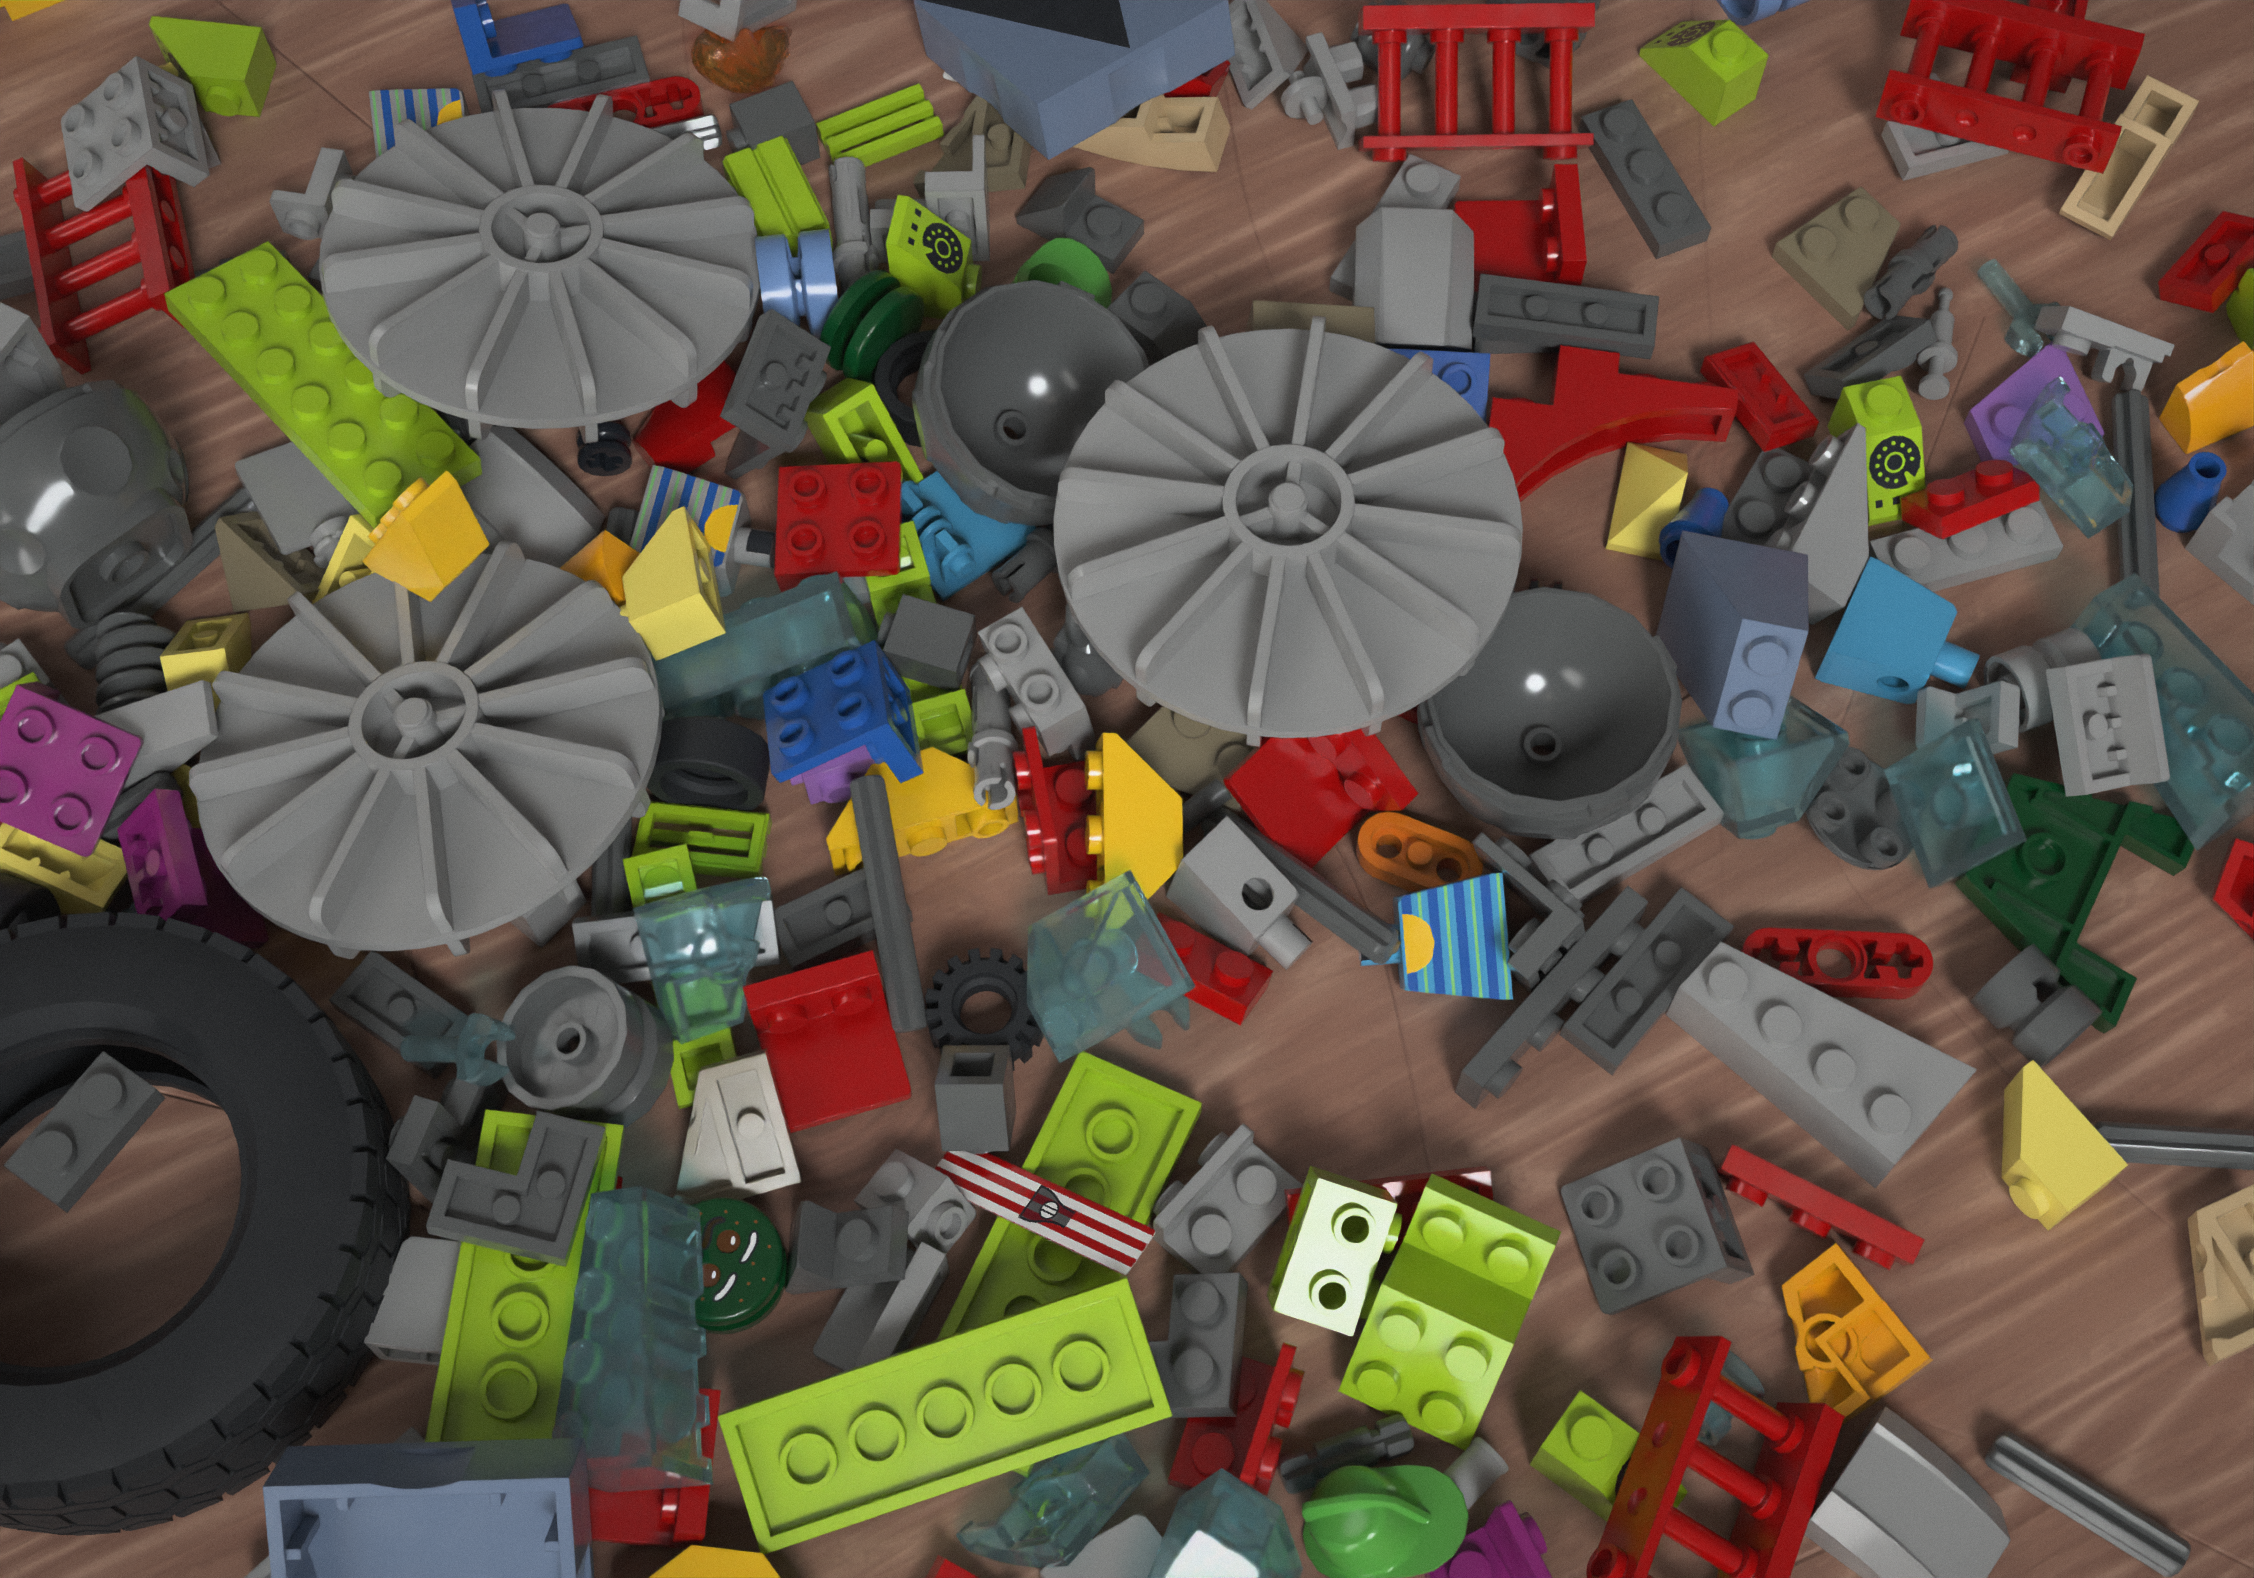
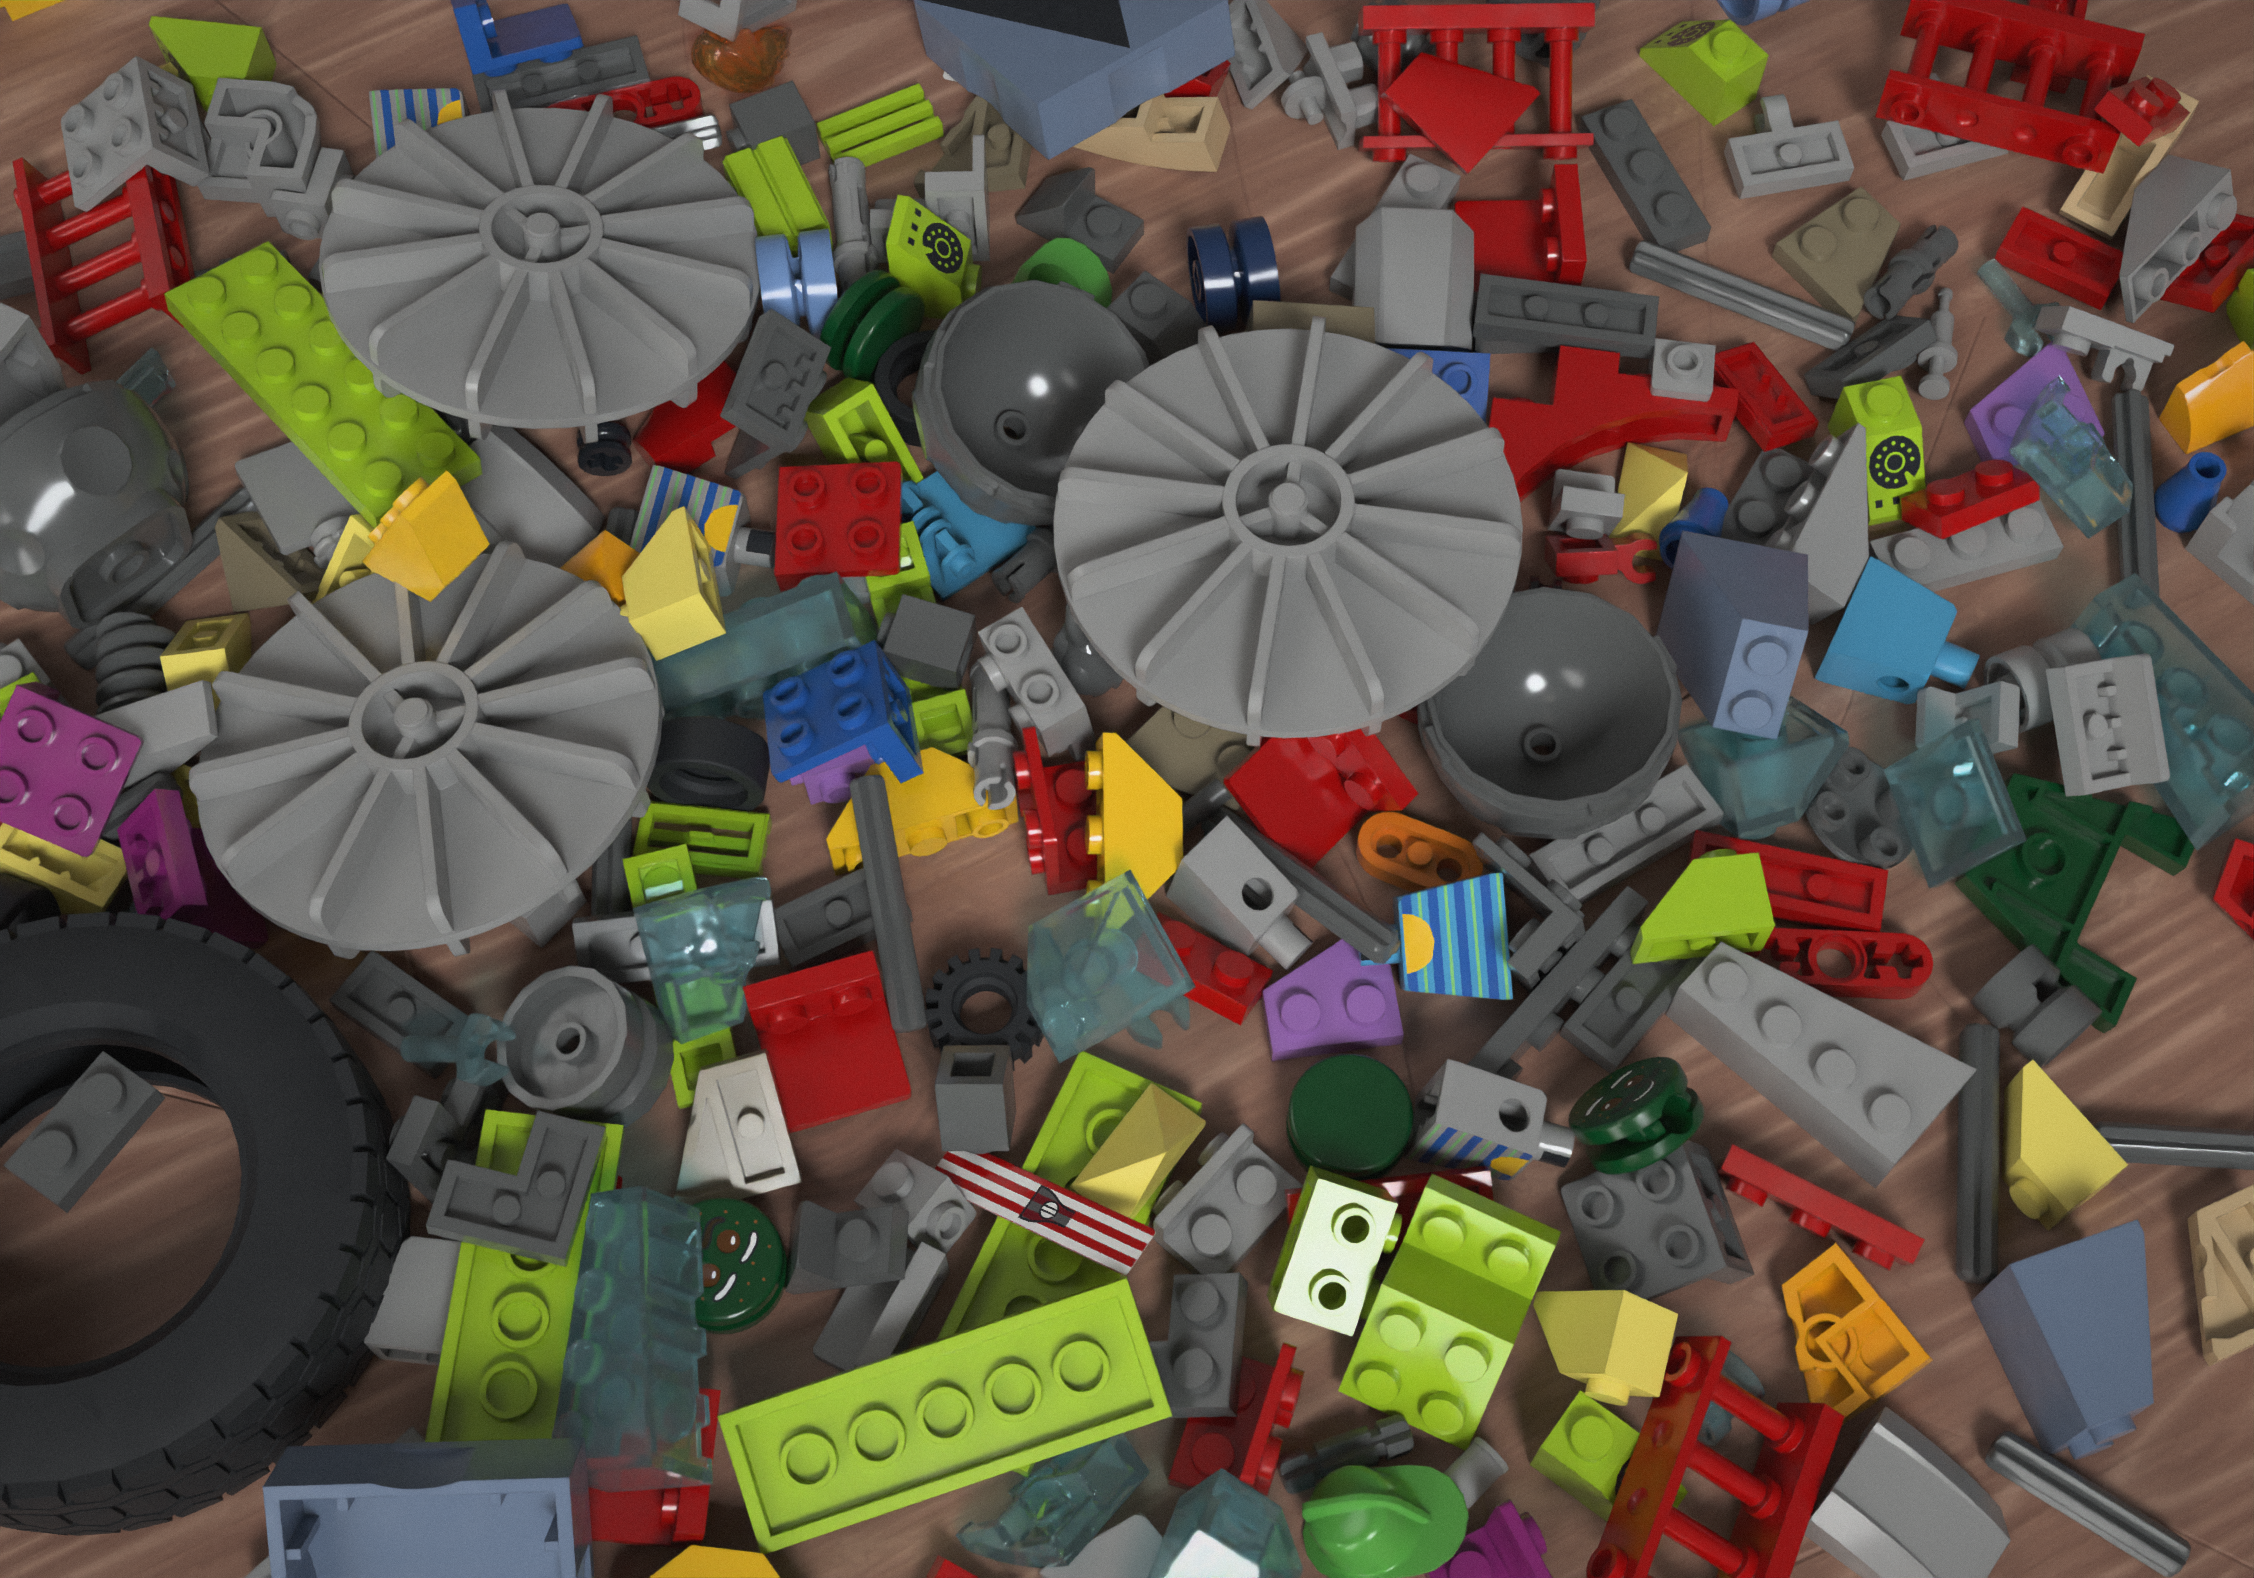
(148, 378): none -> clear light blue slope
(259, 142): none -> light grey brick
(1139, 1153): none -> light yellow slope
(1231, 272): none -> dark blue wheel
(1332, 1006): none -> medium lavender wing
(1349, 1117): none -> dark green head
(1458, 106): none -> red slope
(1484, 1120): none -> light grey torso
(1584, 504): none -> light grey bracket
(1585, 559): none -> red plate
(1608, 1341): none -> light yellow slope
(1636, 1115): none -> dark green head
(1682, 370): none -> light grey bracket
(1710, 903): none -> lime slope
(1741, 295): none -> dark grey axle
(1786, 156): none -> light grey plate
(1810, 886): none -> red plate
(1978, 1156): none -> dark grey axle
(2060, 258): none -> red plate
(2075, 1338): none -> sand blue slope
(2143, 109): none -> red plate
(2169, 225): none -> light grey slope

